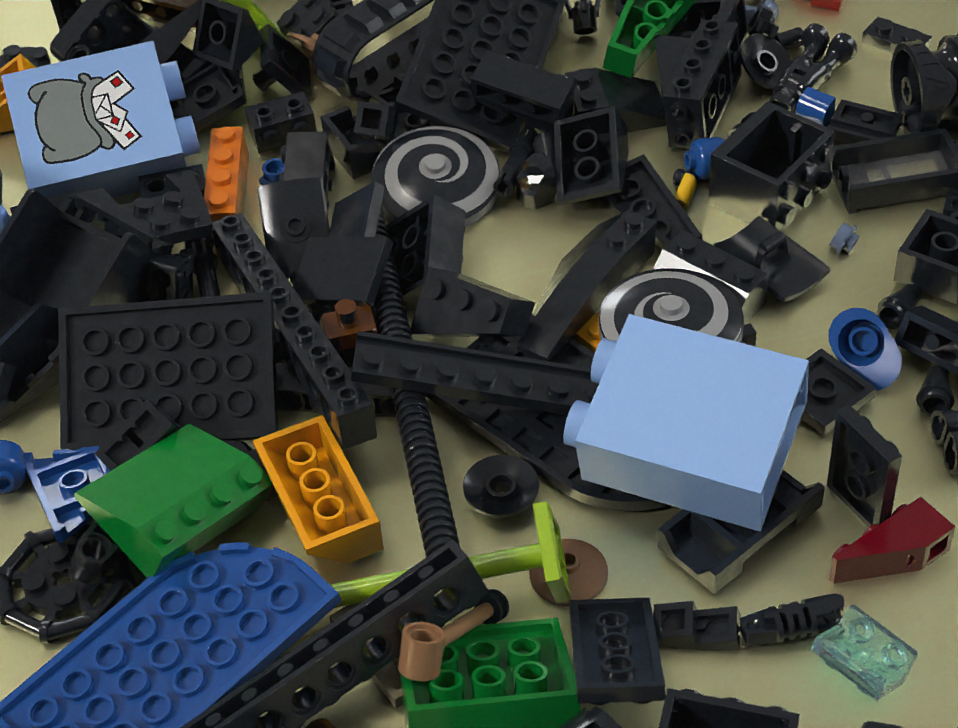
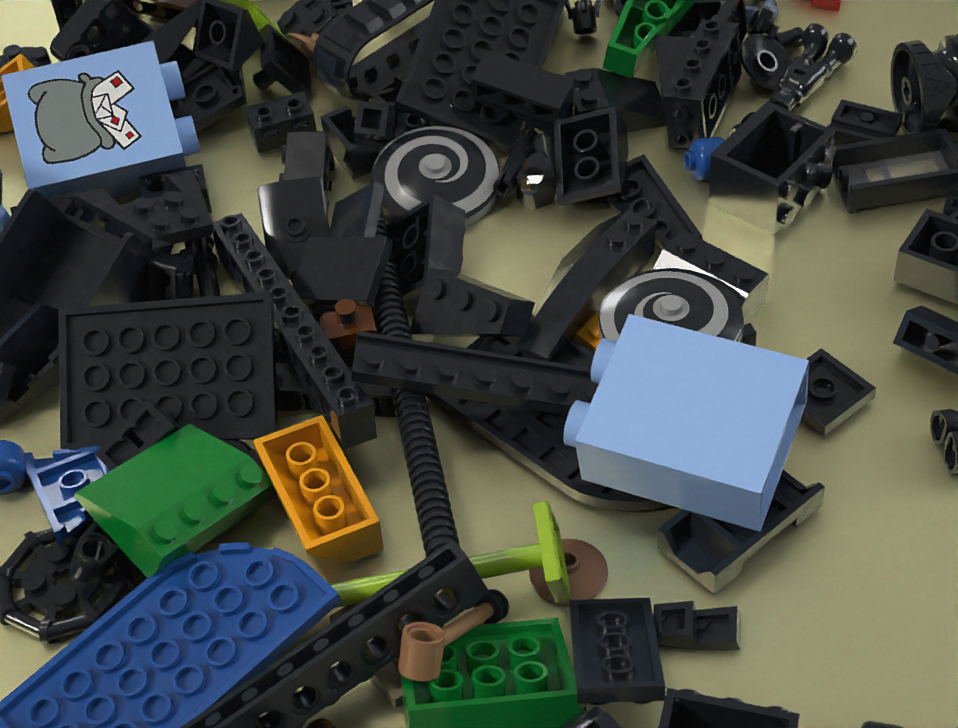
(226, 172): orange brick -> none
(271, 171): blue plate -> none
(496, 475): black dish -> none
(687, 185): yellow arm -> none
(789, 265): black shield -> none
(792, 620): black hinge -> none
(816, 106): blue brick -> none
(844, 238): sand blue plate -> none
(863, 467): black plate -> none
(865, 346): blue piece -> none
(866, 653): clear light blue bracket -> none
(887, 34): black plate -> none
(893, 307): black cone -> none
(901, 544): dark red slope -> none
(935, 391): black cone -> none

